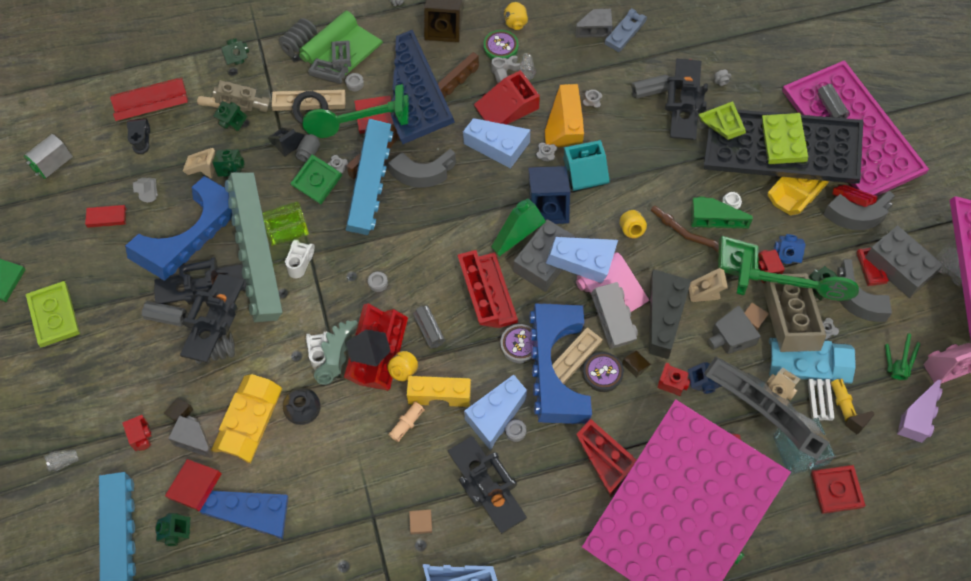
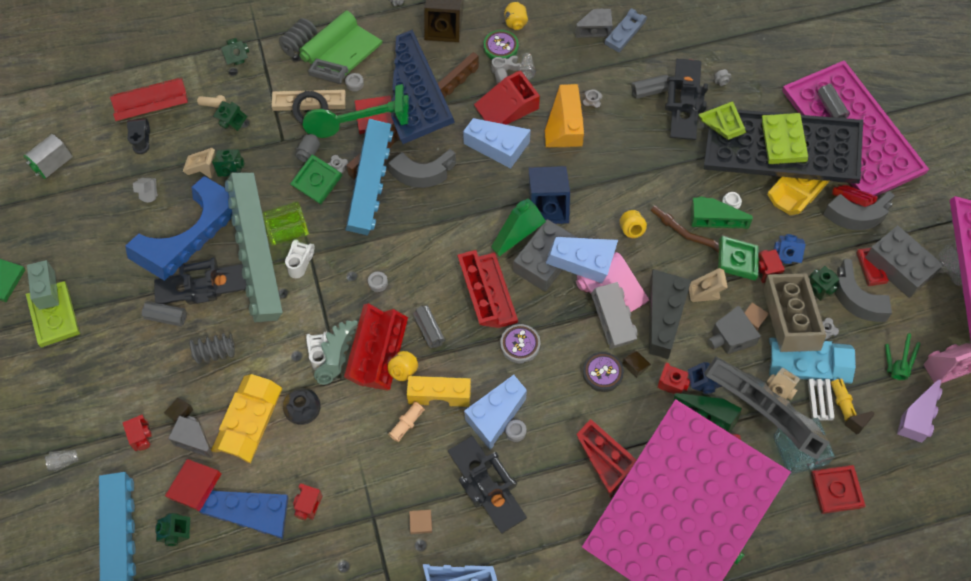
(42, 285): none -> sand green brick
(105, 216): red tile -> none
(218, 320): black piece -> none
(239, 95): dark tan brick -> none
(286, 140): black slope -> none
(307, 502): none -> red brick
(341, 61): dark grey tile -> none
(368, 347): black slope -> none
(546, 156): light grey plate -> none
(555, 400): blue arch -> none
(576, 354): tan plate -> none
(586, 165): teal slope -> none
(714, 409): none -> dark green slope
(831, 288): green piece -> none

